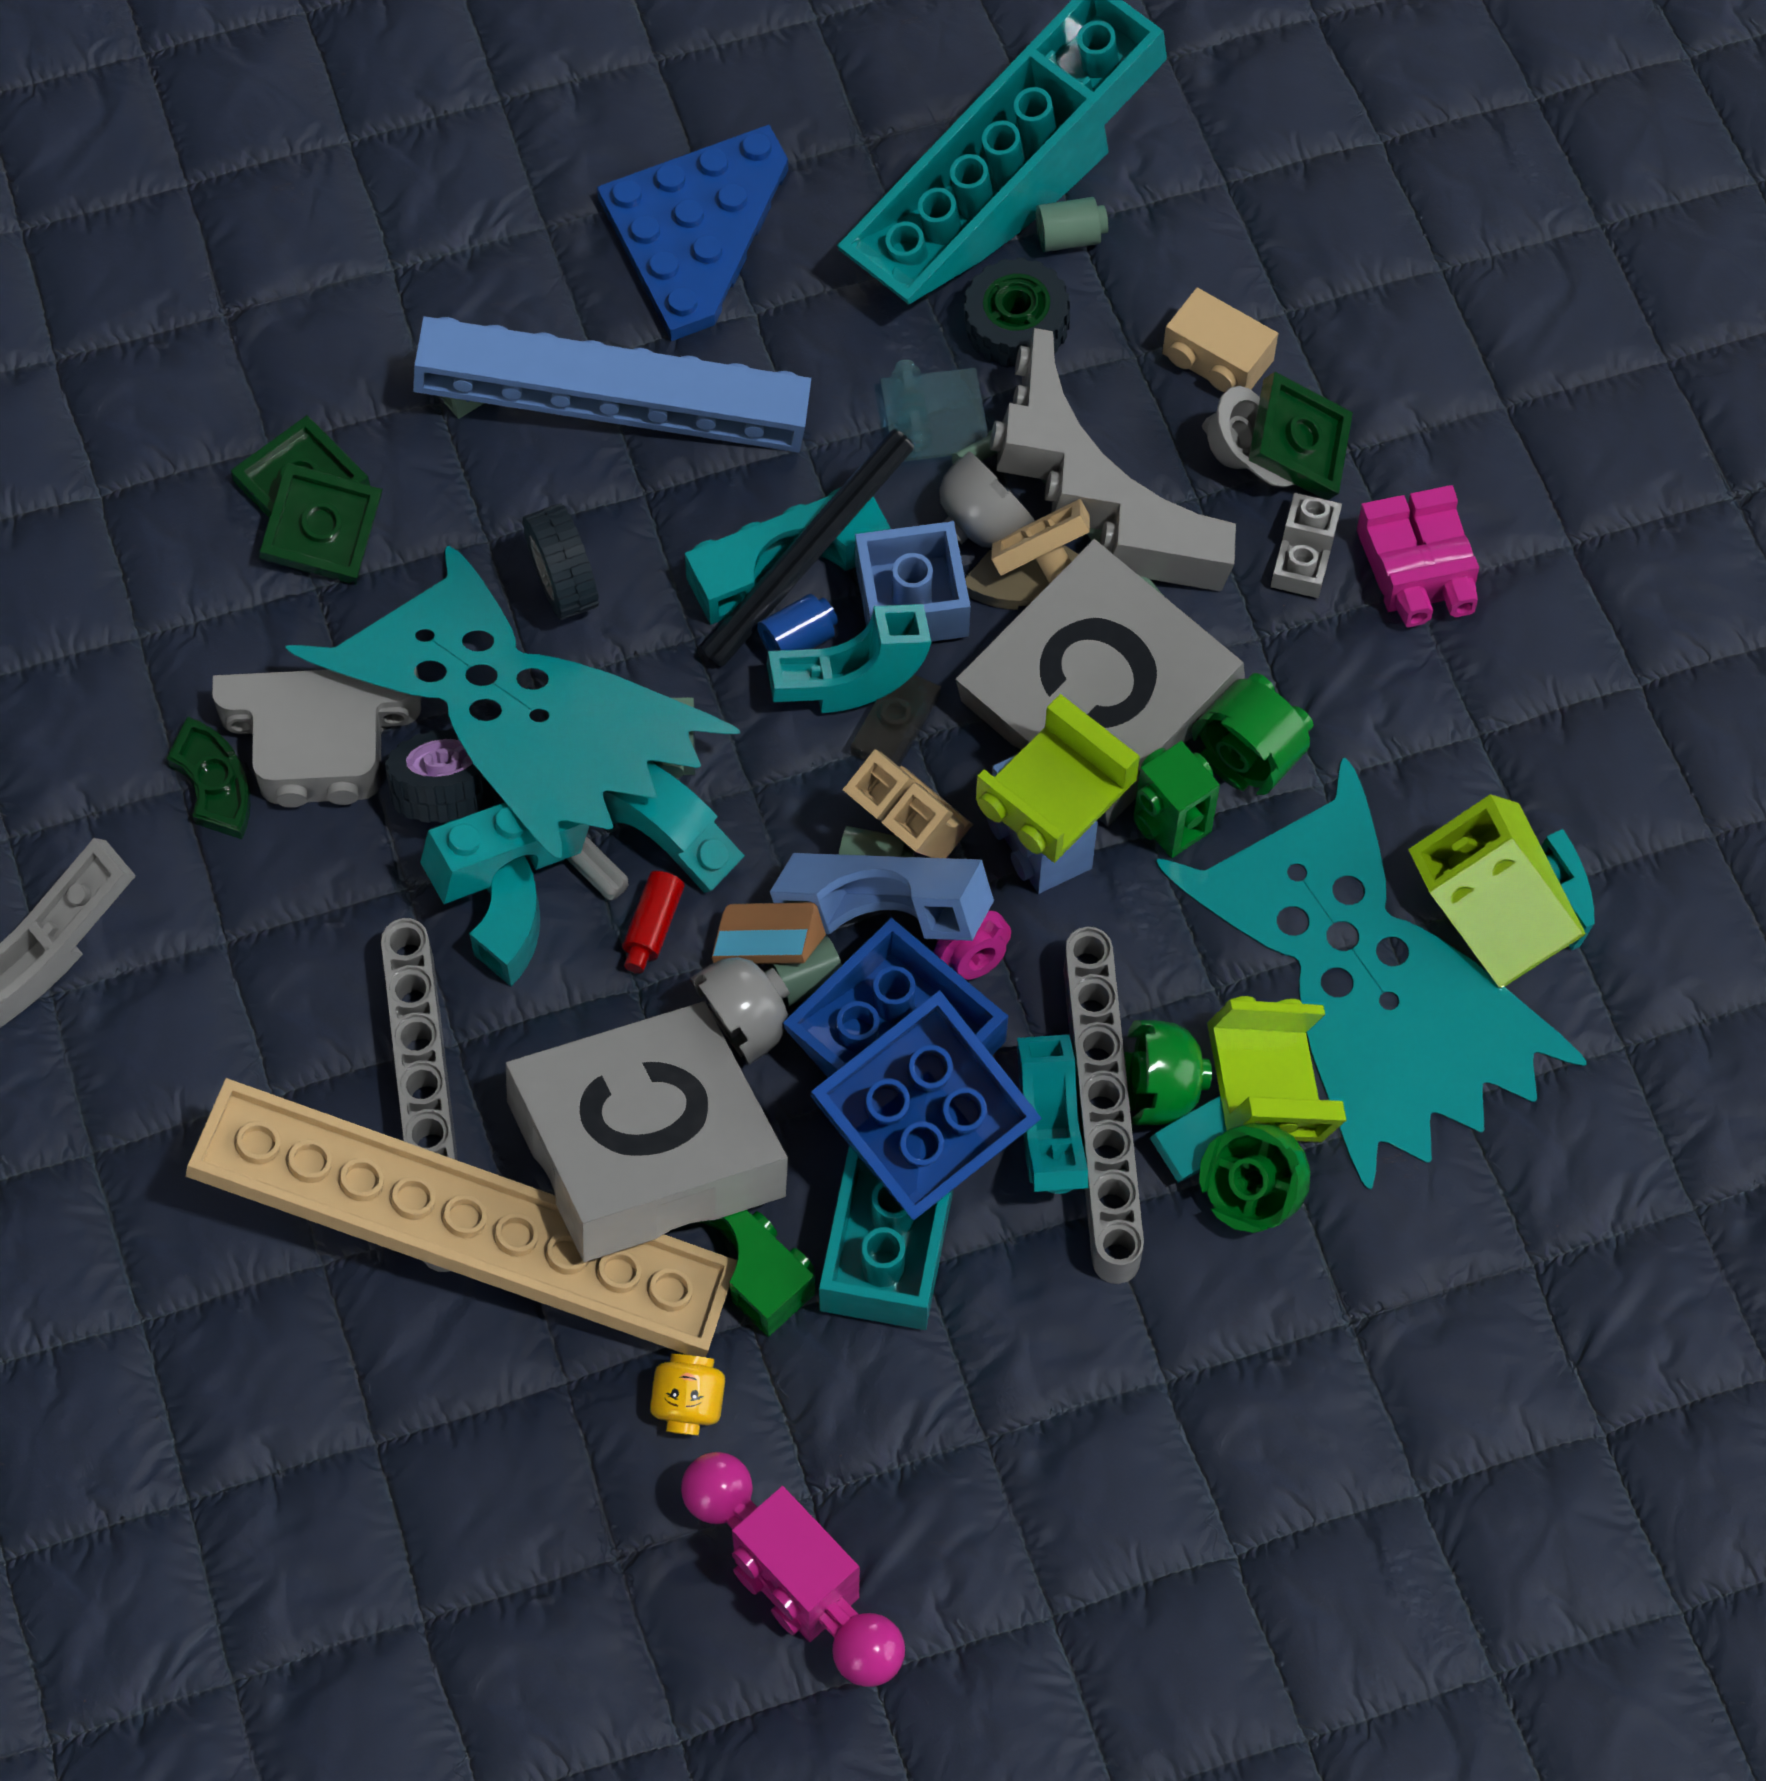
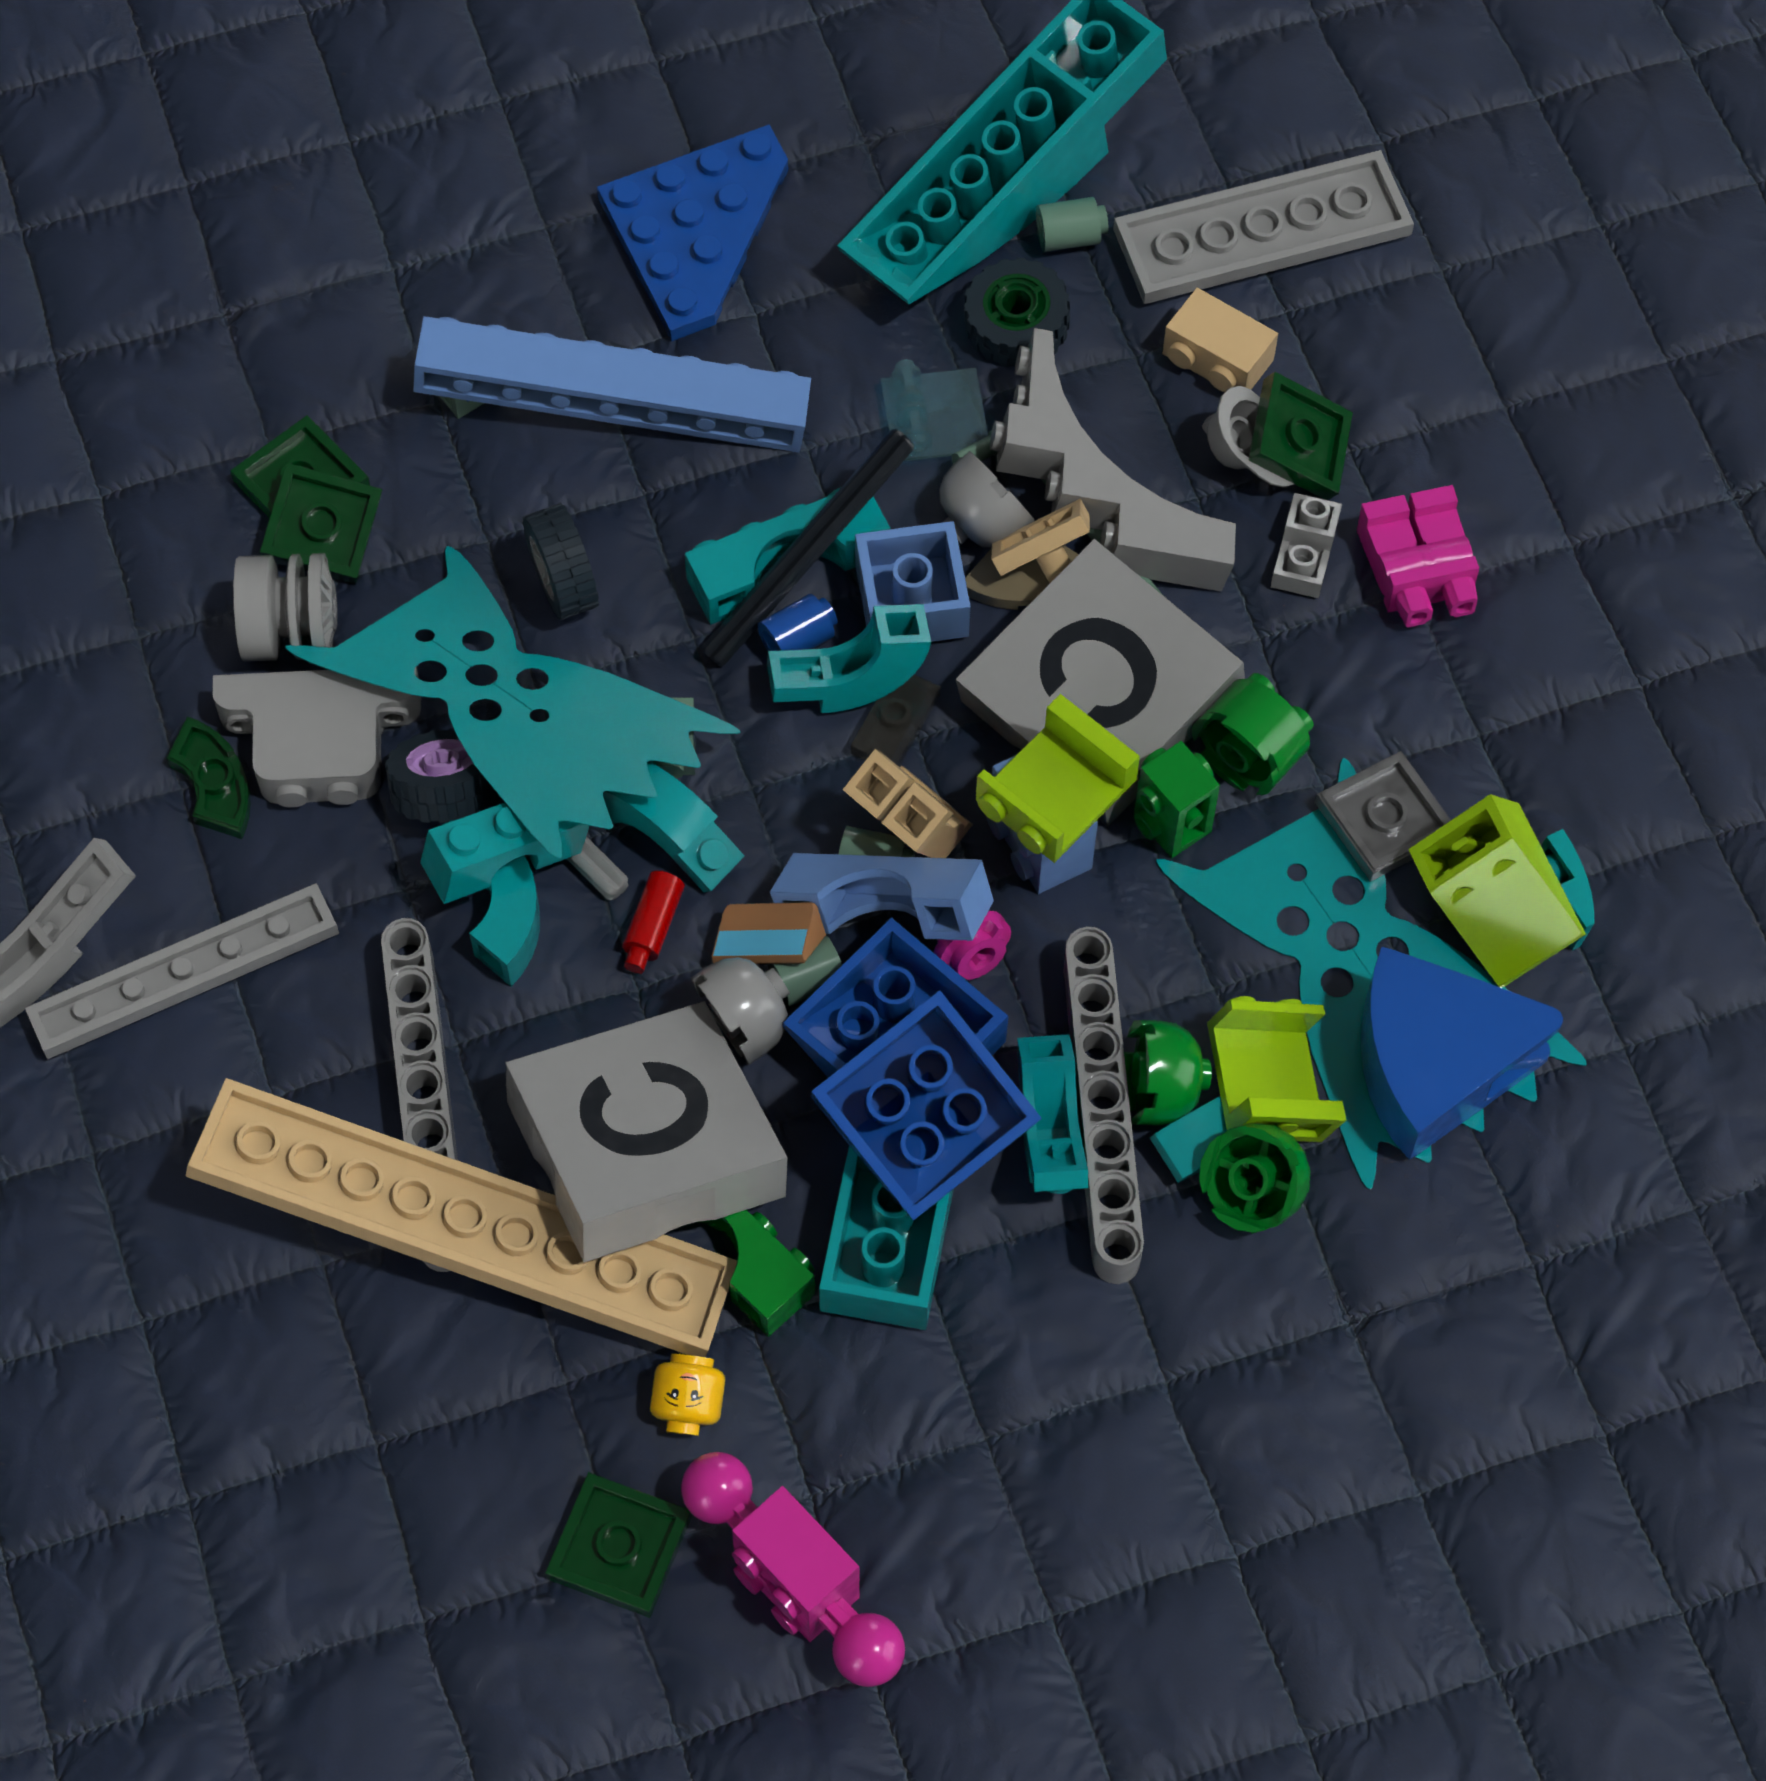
(181, 971): none -> light grey plate
(282, 607): none -> light grey wheel
(618, 1545): none -> dark green tile
(1262, 226): none -> light grey plate
(1382, 814): none -> flat silver tile
(1444, 1046): none -> blue piece

